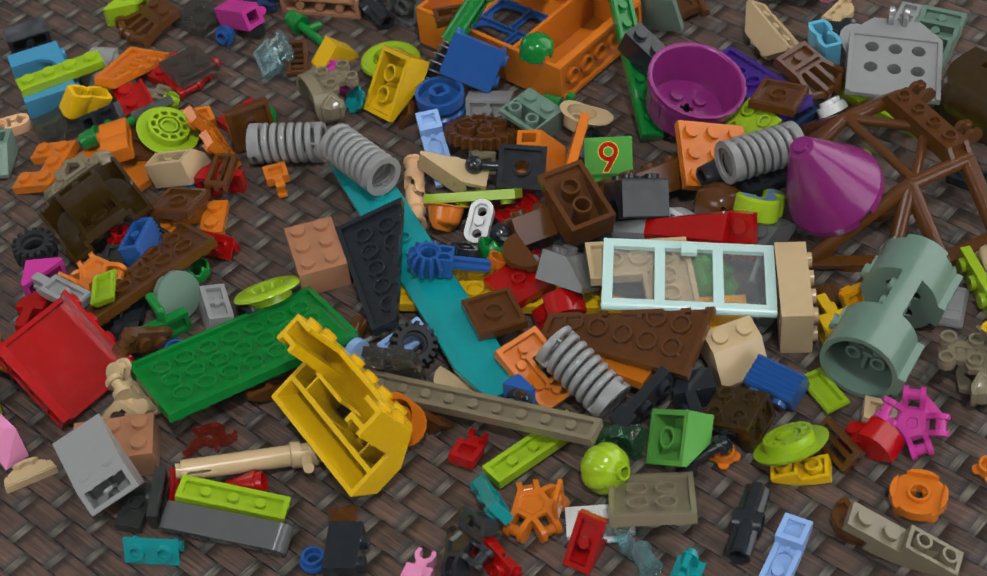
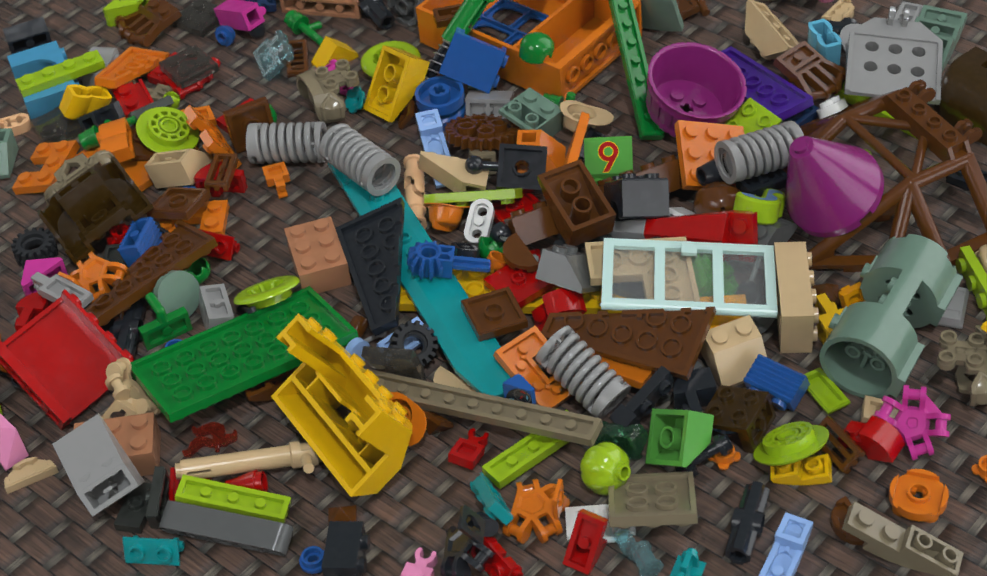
(103, 288): lime tile -> none
(142, 340): reddish brown plate -> none
(640, 46): black brick -> none
(778, 97): reddish brown plate -> none

